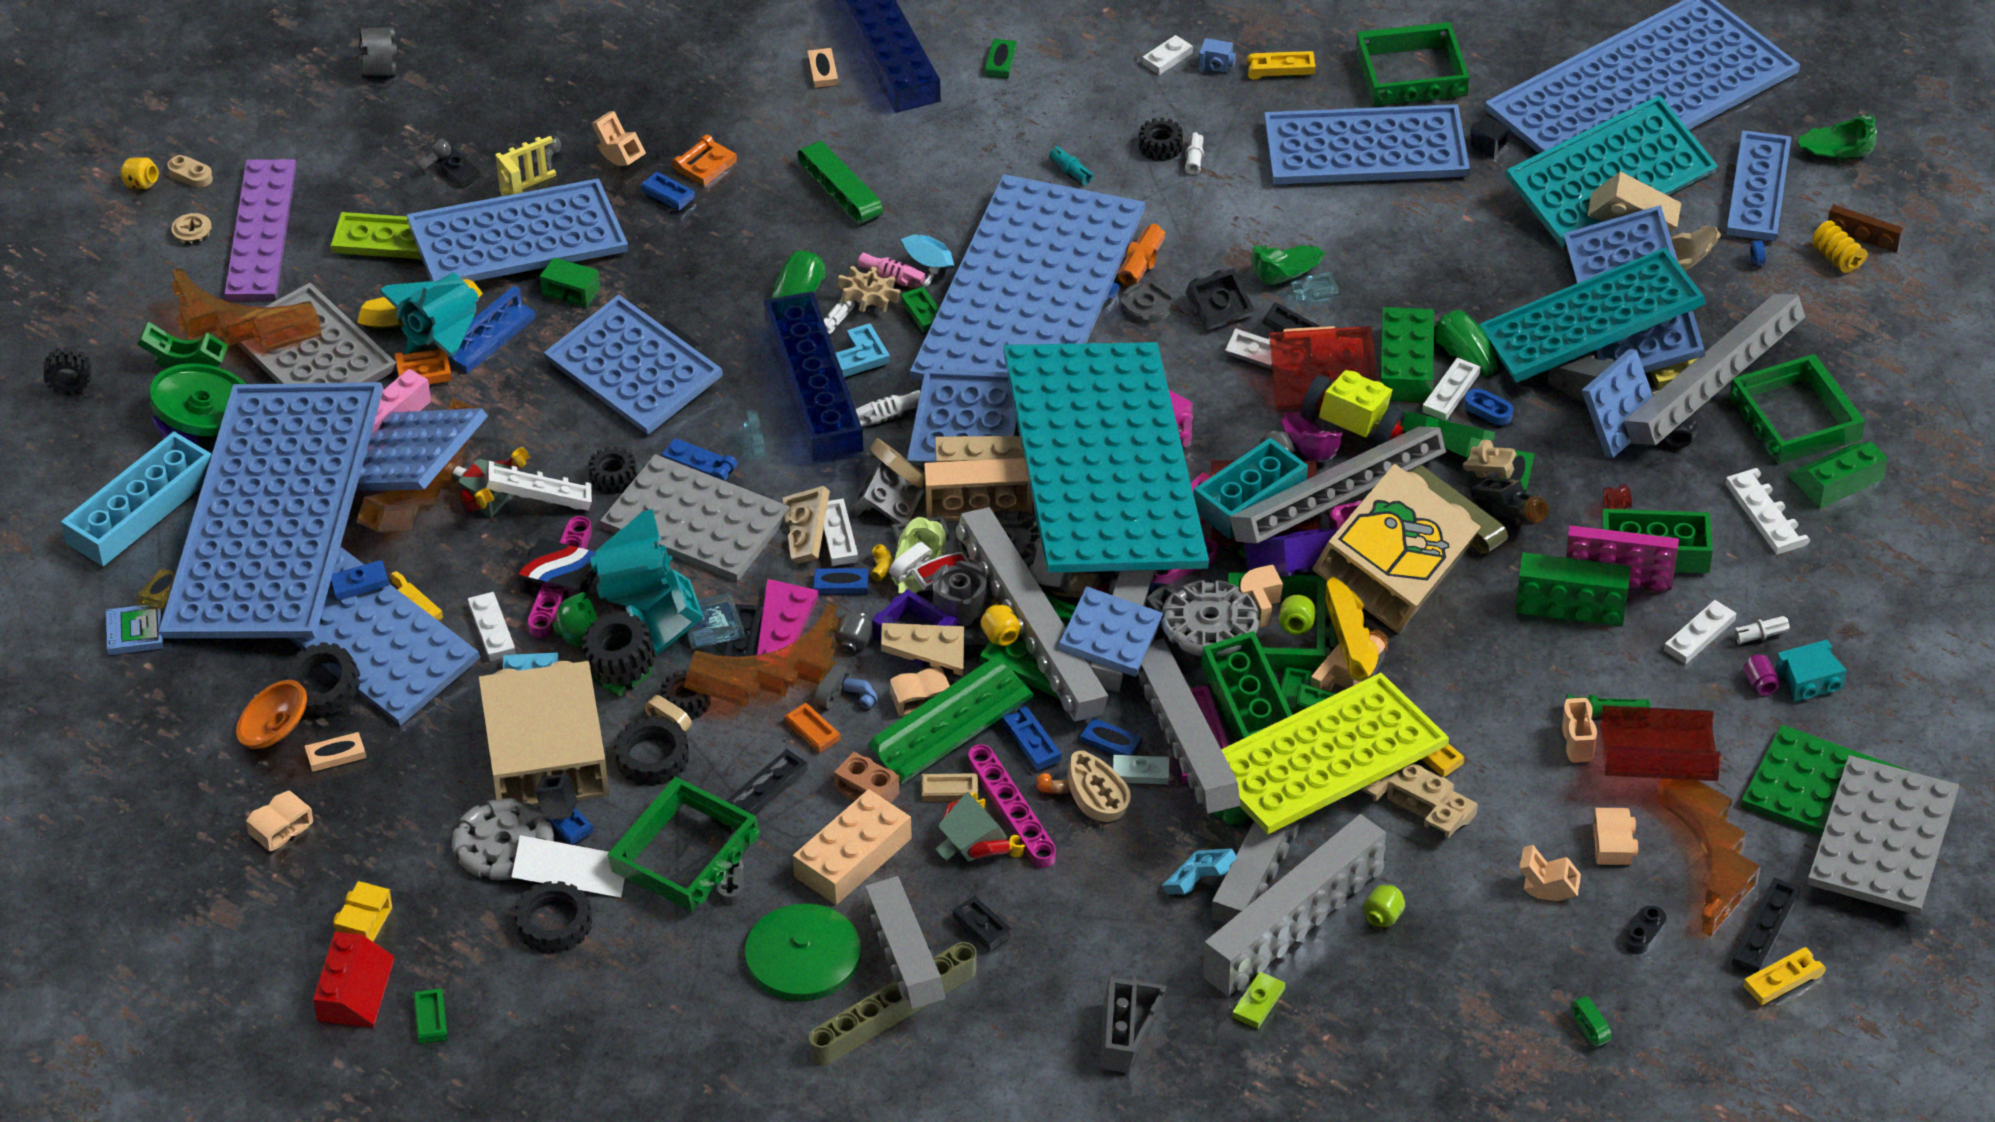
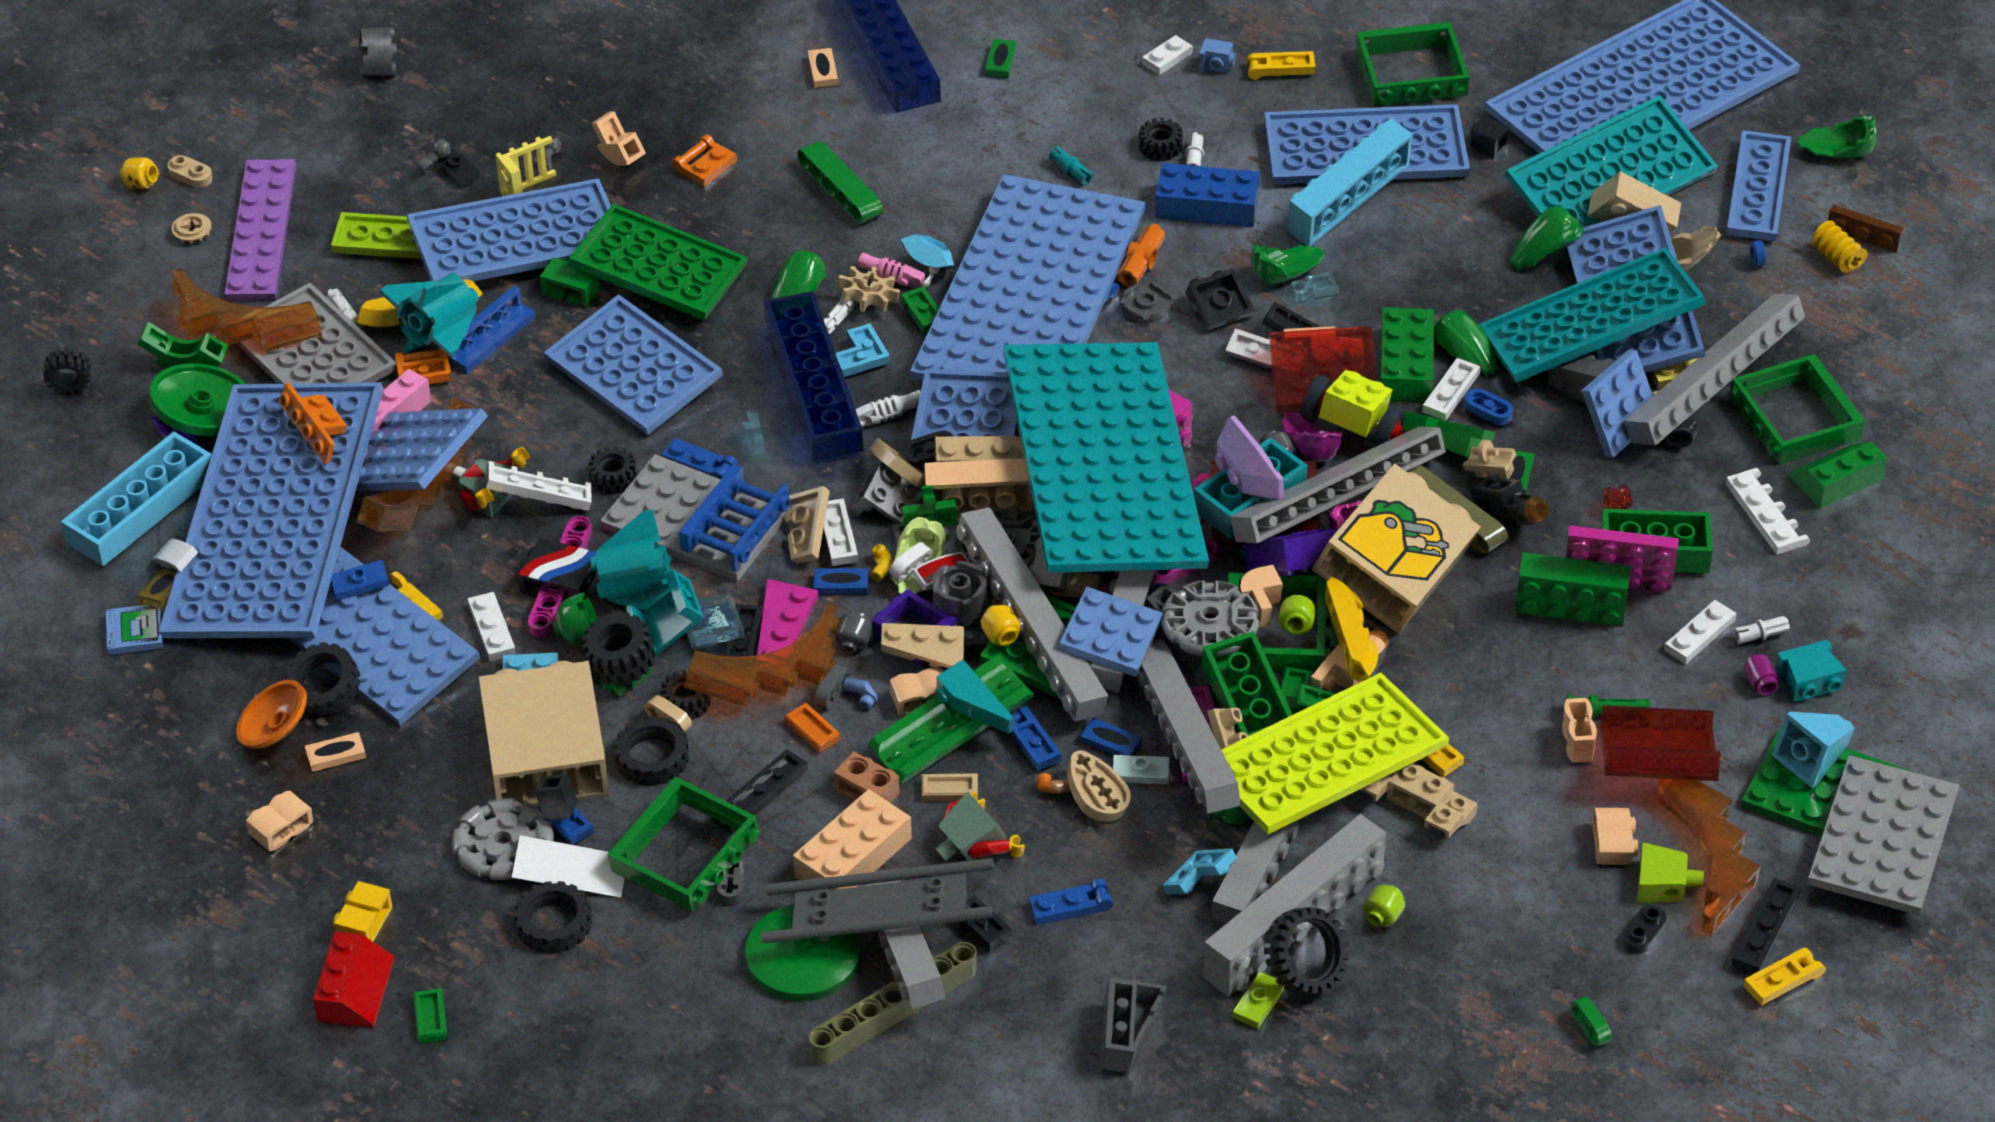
(175, 555): none -> white slope
(314, 419): none -> orange bracket
(342, 304): none -> white axle
(658, 261): none -> green plate
(667, 191): blue plate -> none
(721, 500): none -> blue fence
(879, 907): none -> dark grey piece
(923, 445): none -> black plate
(939, 511): none -> green plate
(971, 697): none -> teal slope
(1014, 804): dark pink beam -> none
(1070, 902): none -> blue plate
(1207, 194): none -> blue brick
(1223, 726): none -> tan hips
(1247, 462): none -> lavender wedge
(1333, 945): none -> black tyre
(1349, 182): none -> medium azure brick
(1544, 236): none -> green hair
(1548, 880): light nougat brick -> none
(1665, 875): none -> lime torso
(1811, 744): none -> medium azure slope

